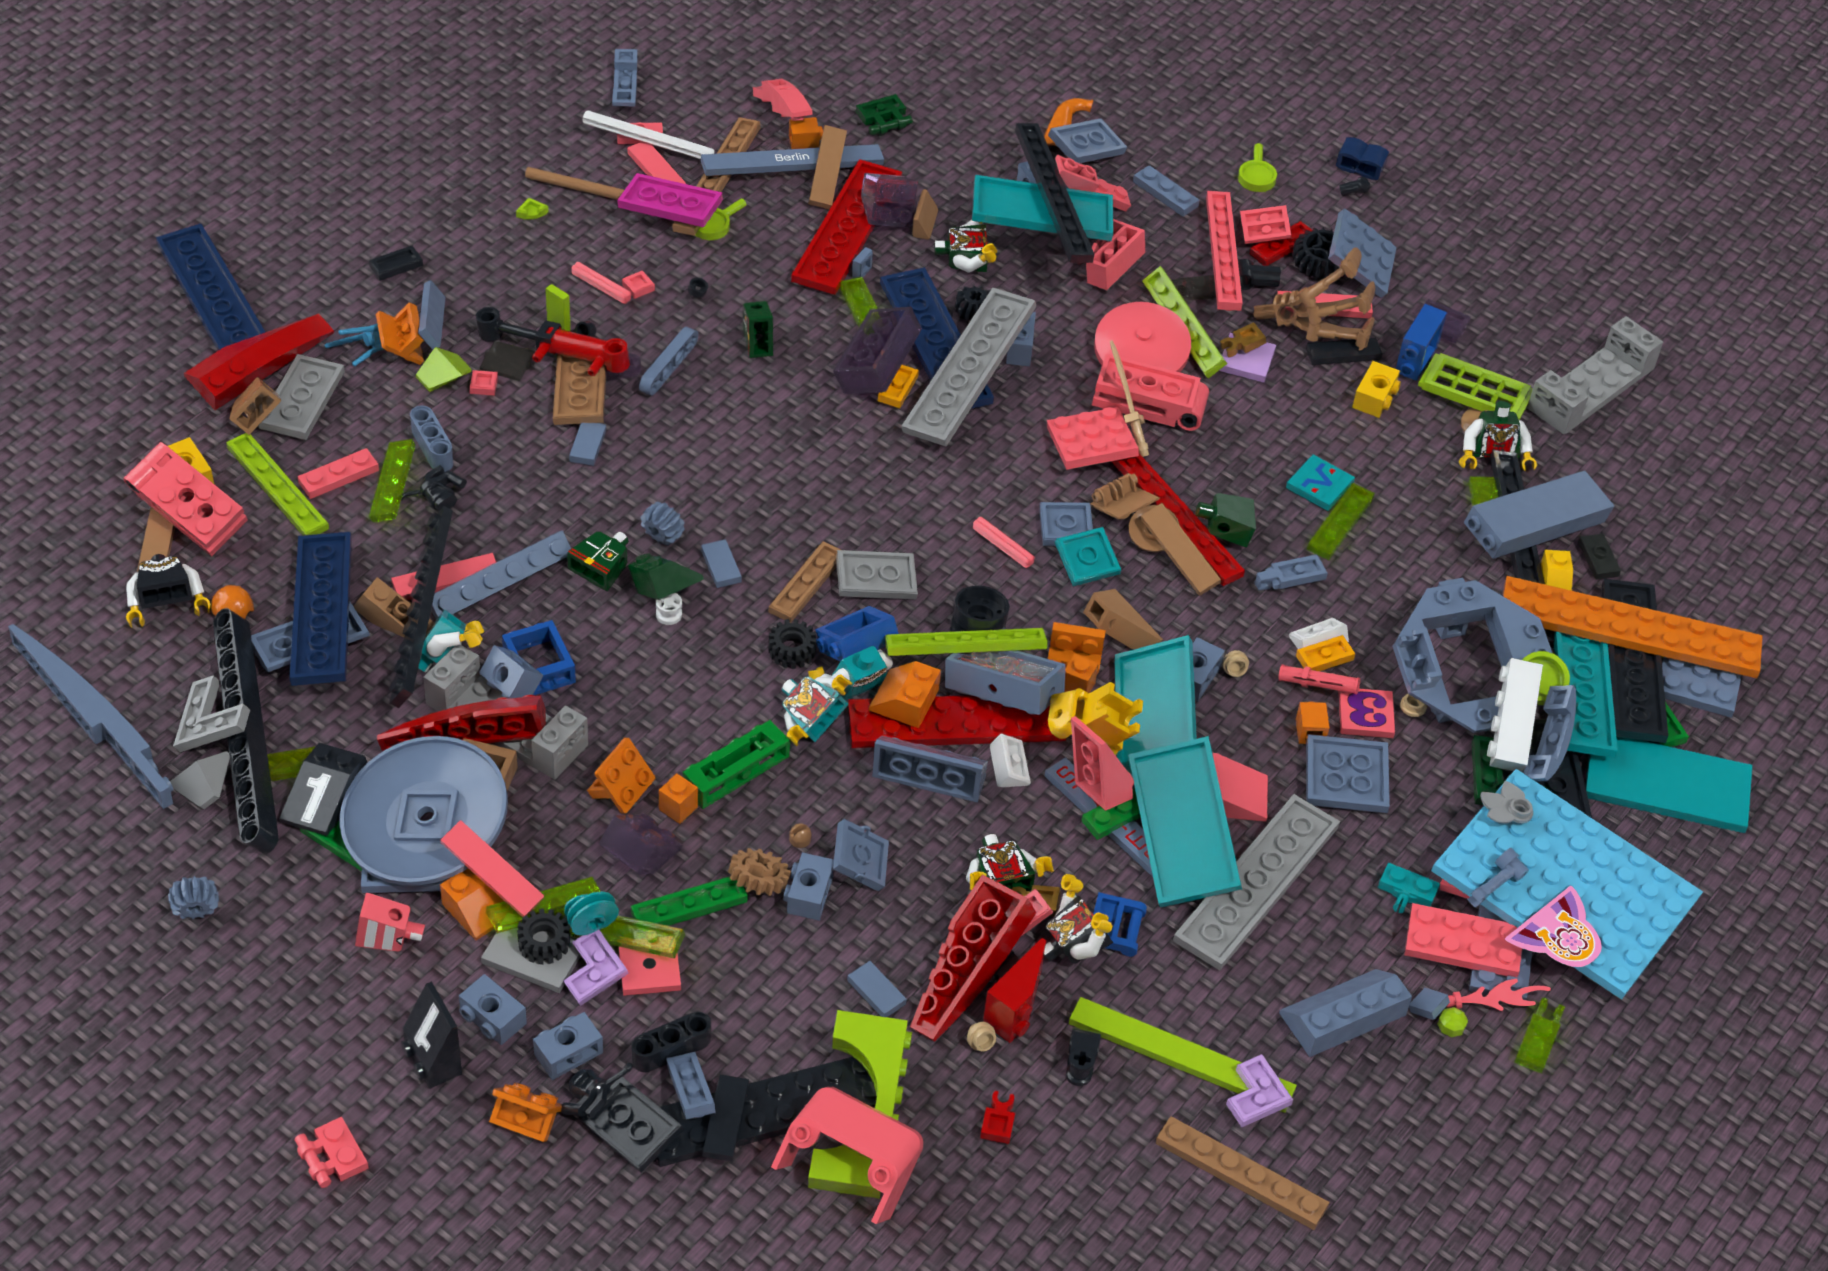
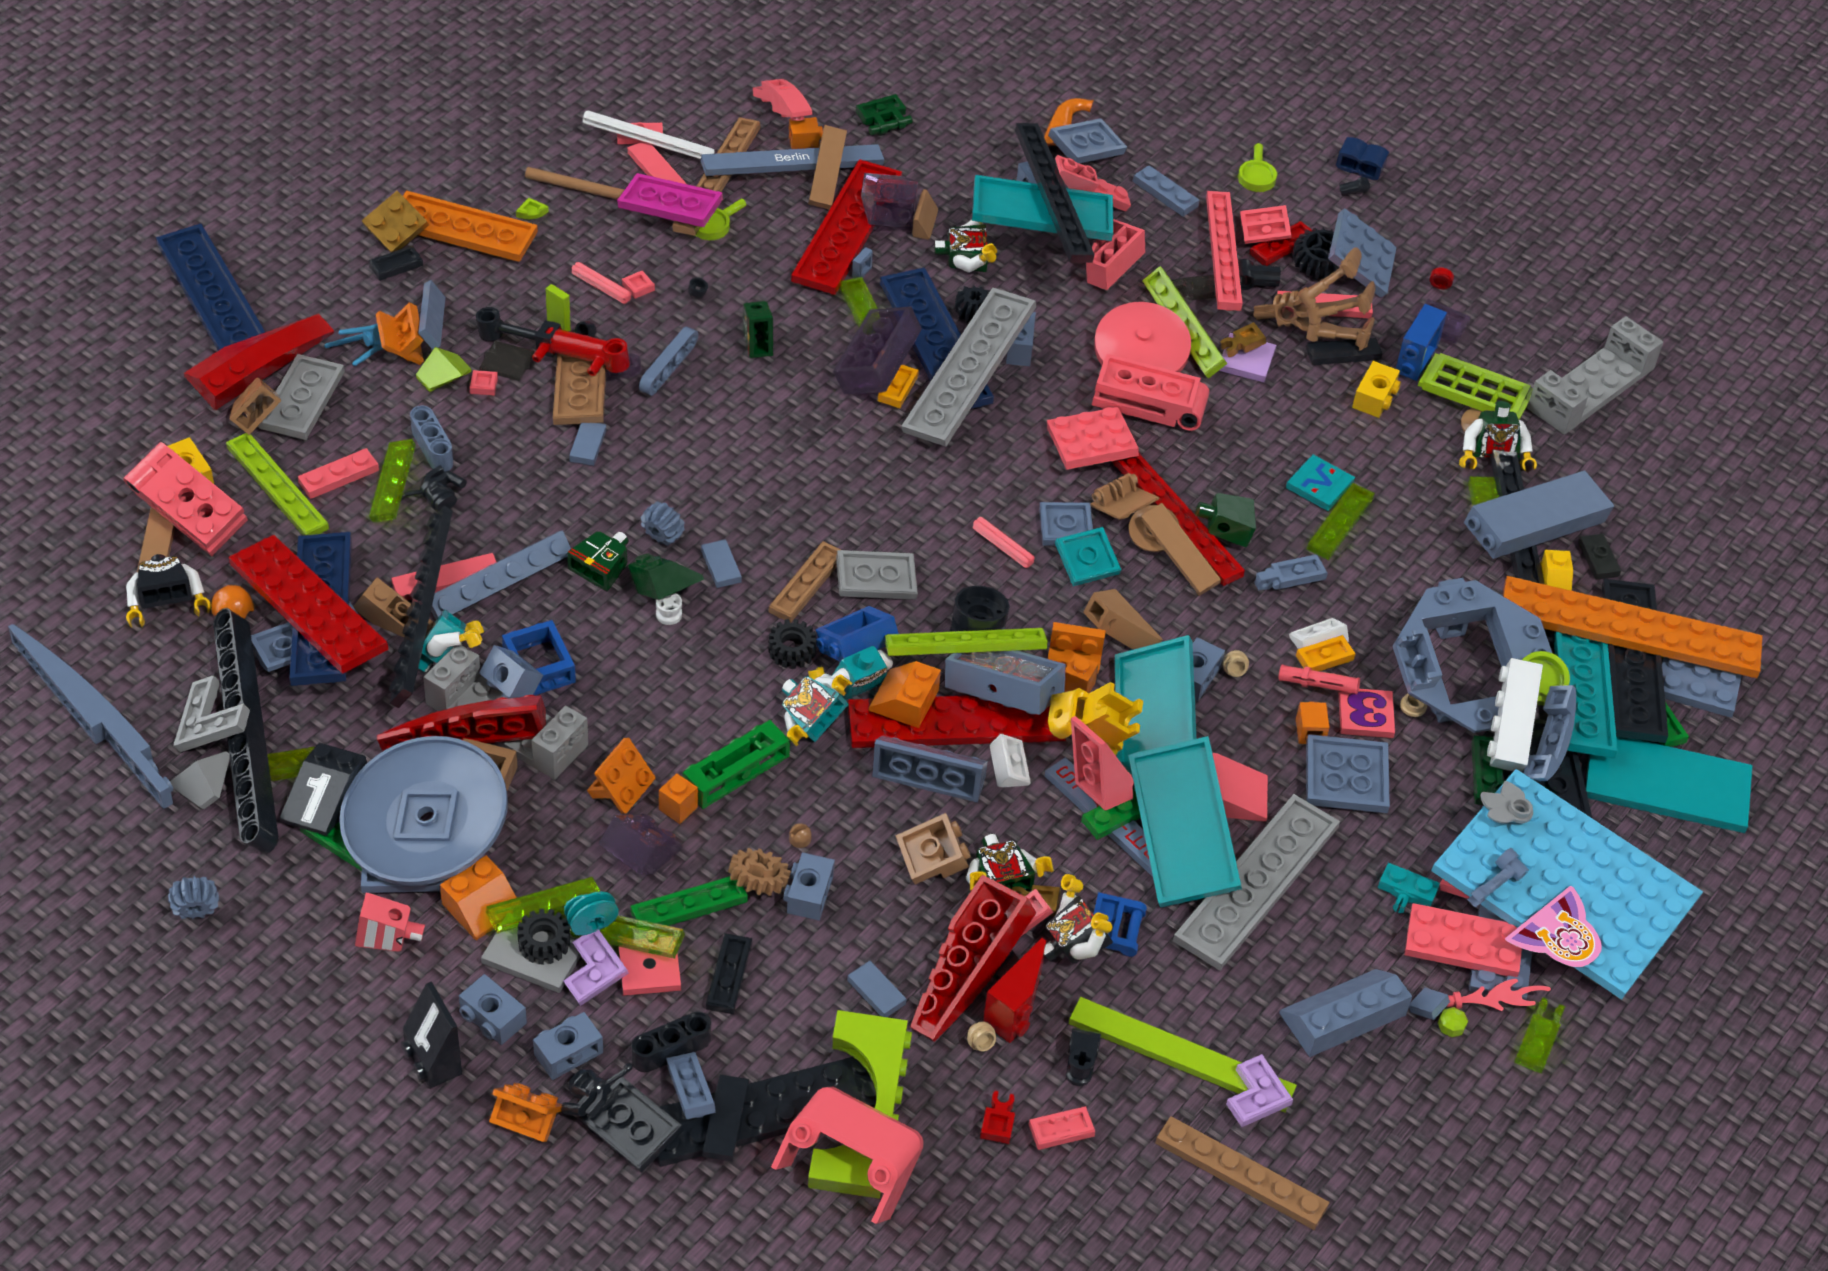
(308, 604): none -> red plate
(339, 1147): coral plate -> none
(395, 222): none -> pearl gold plate
(473, 227): none -> orange plate
(492, 869): coral tile -> none
(625, 77): sand blue slope -> none
(729, 973): none -> black tile
(861, 854): sand blue plate -> none
(933, 849): none -> medium nougat plate
(1061, 1128): none -> coral plate
(1134, 419): tan sword -> none
(1441, 278): none -> red tile

